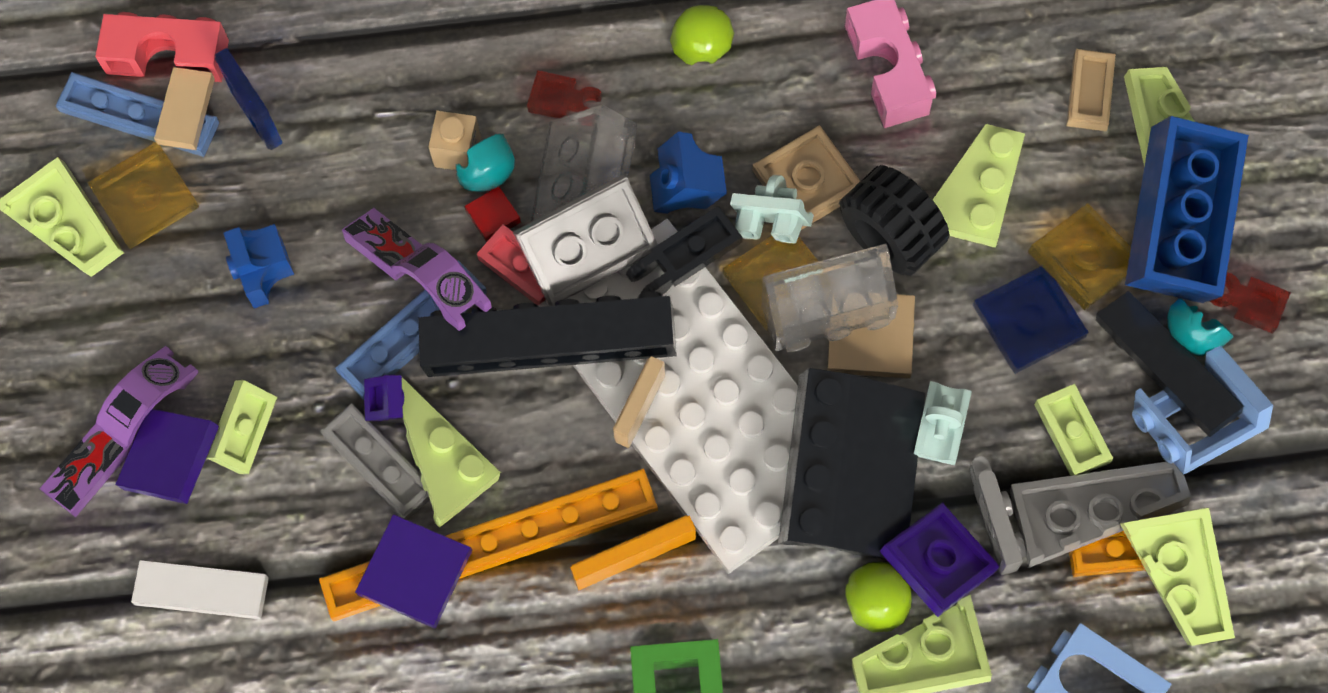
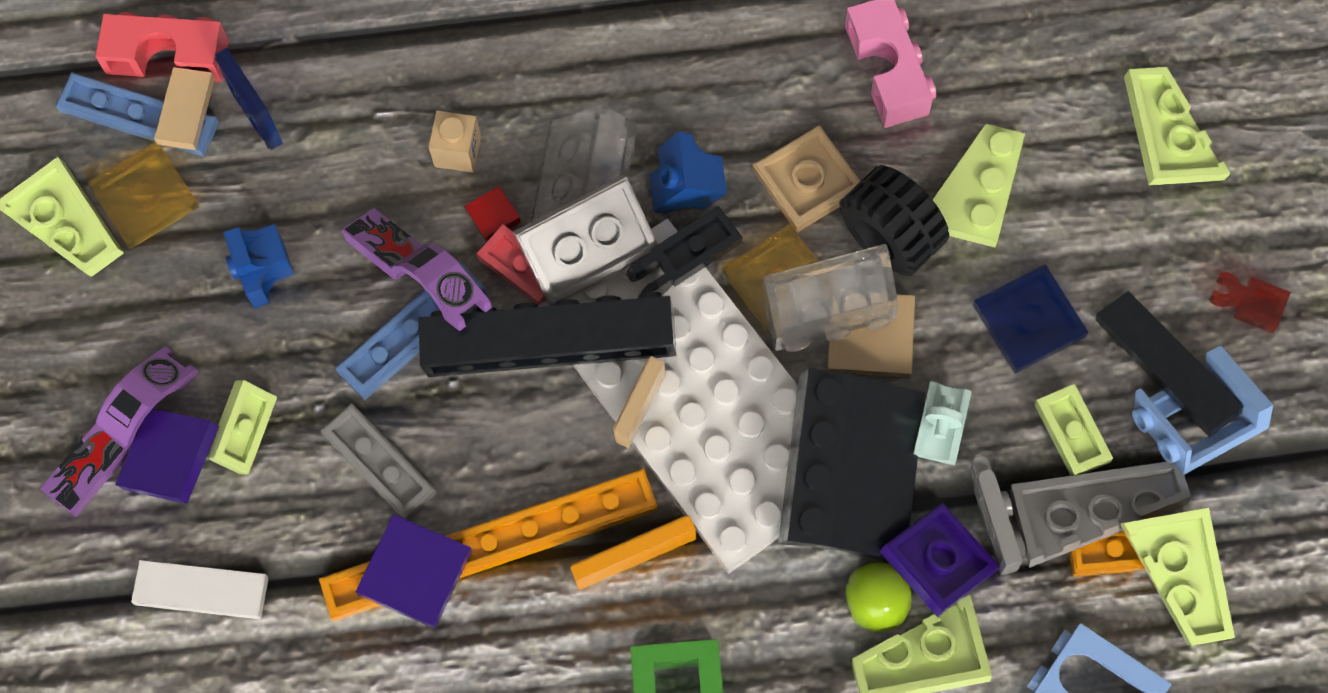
(383, 398): dark purple plate -> none
(449, 464): yellowish green wing -> none
(489, 164): teal hair -> none
(557, 95): clear red plate -> none
(702, 34): lime hair -> none
(773, 205): light aqua hips -> none
(1084, 256): clear yellow tile -> none
(1091, 90): tan tile -> none
(1187, 210): blue brick -> none
(1193, 334): teal hair -> none

